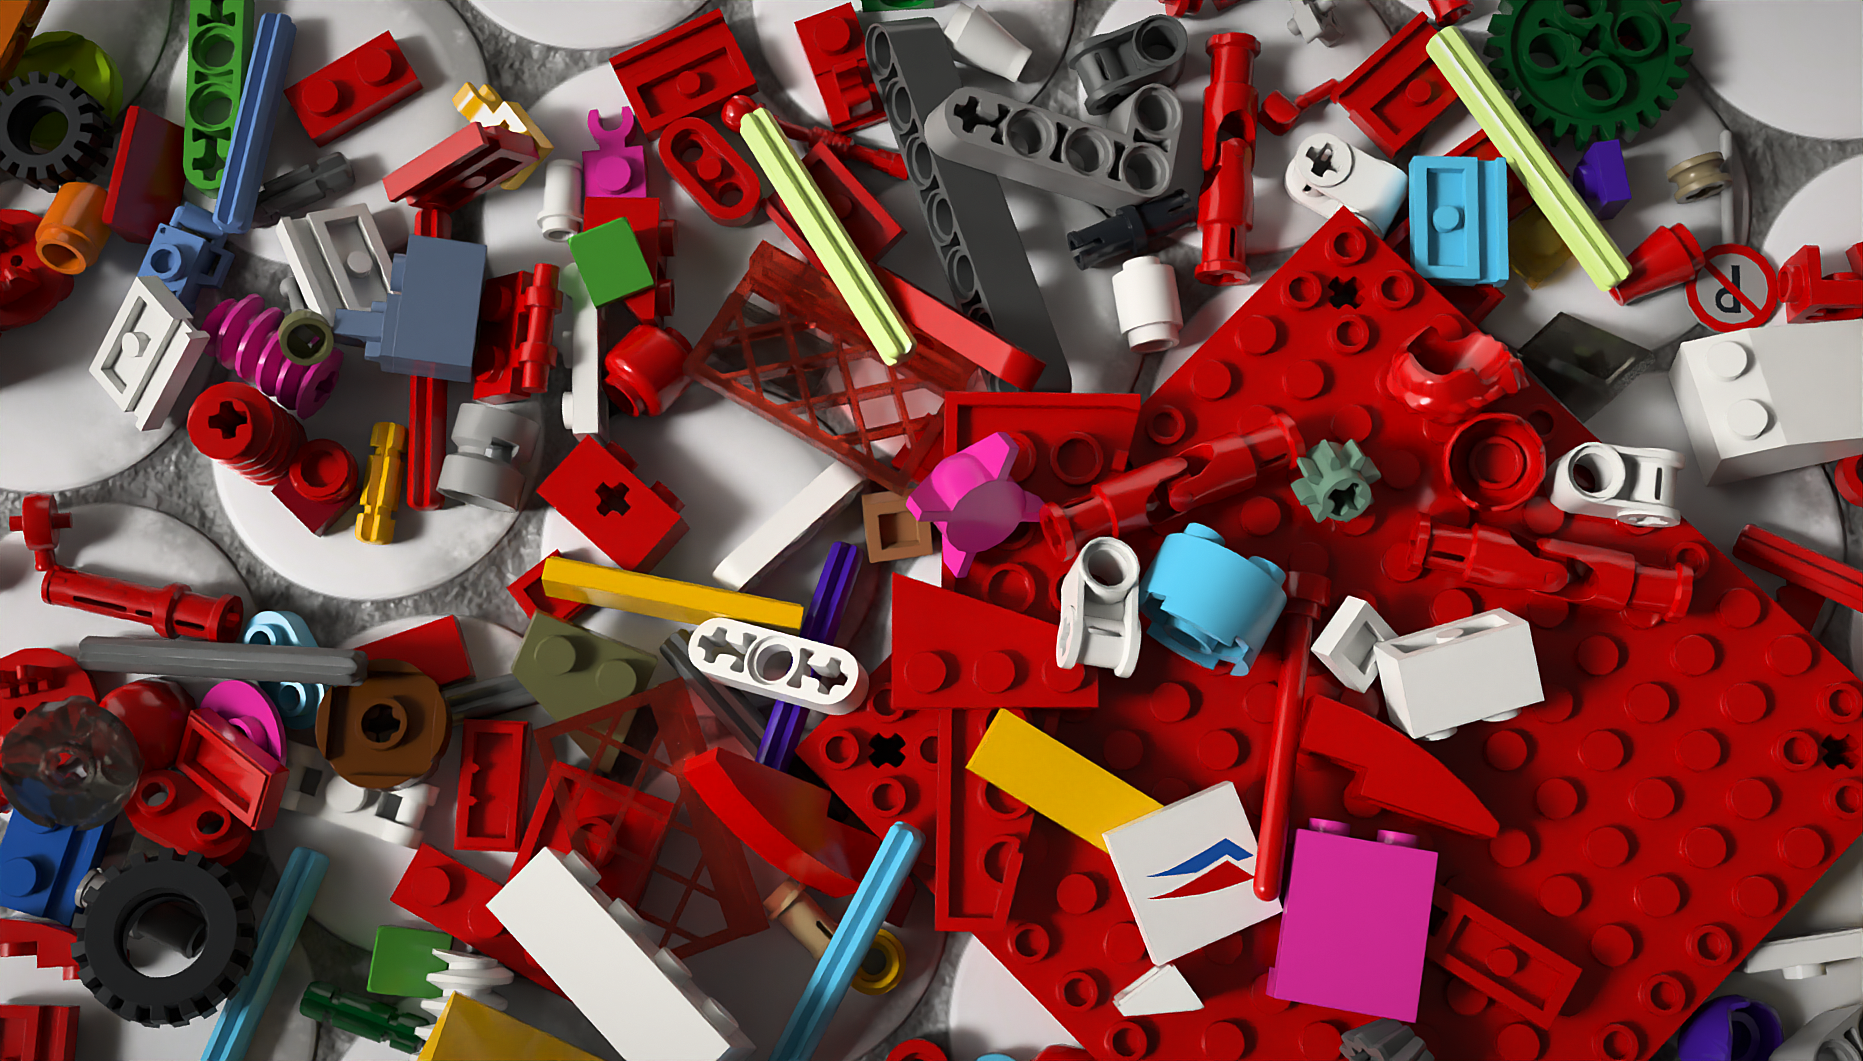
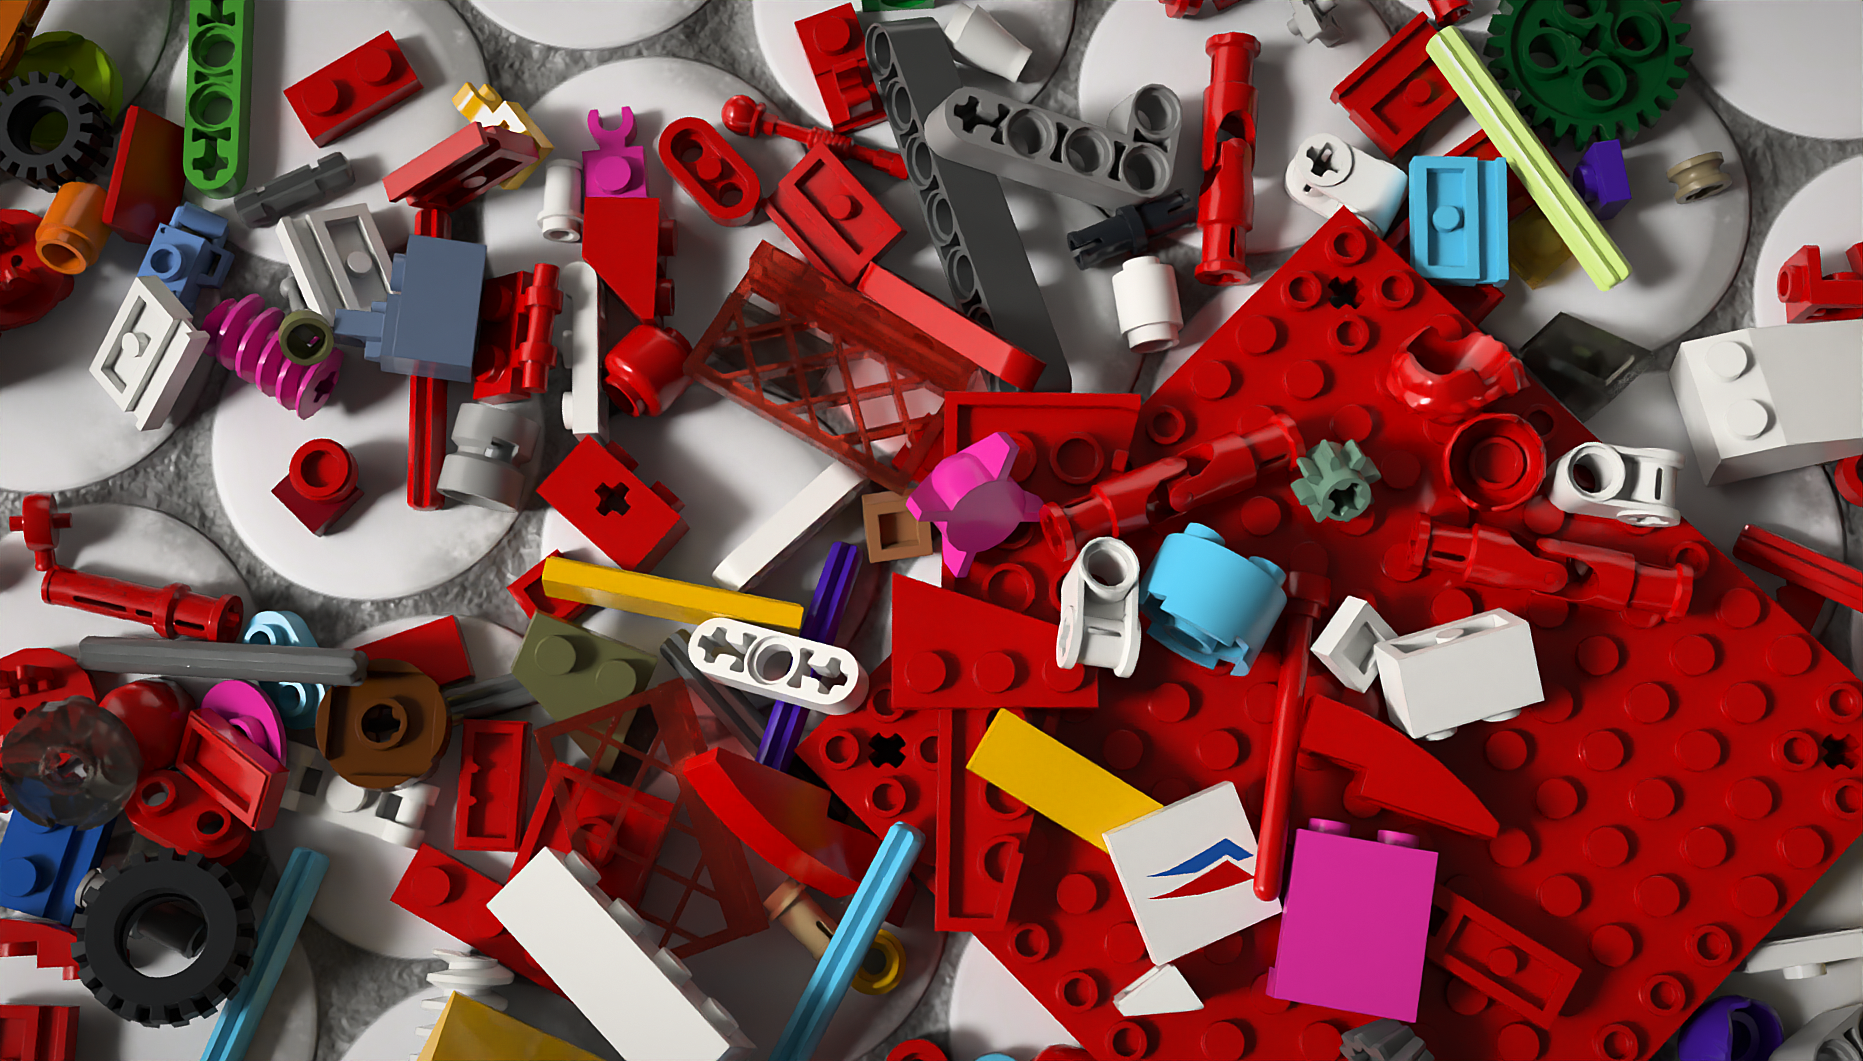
(245, 432): red piece -> none
(254, 124): medium blue axle -> none
(362, 1016): dark green axle -> none
(382, 483): yellow axle -> none
(404, 959): bright green slope -> none
(611, 262): bright green slope -> none
(683, 73): red plate -> none
(828, 238): yellowish green axle -> none
(1115, 62): dark grey piece -> none
(1280, 114): red hand -> none
(1659, 263): red cone -> none
(1736, 283): piece -> none

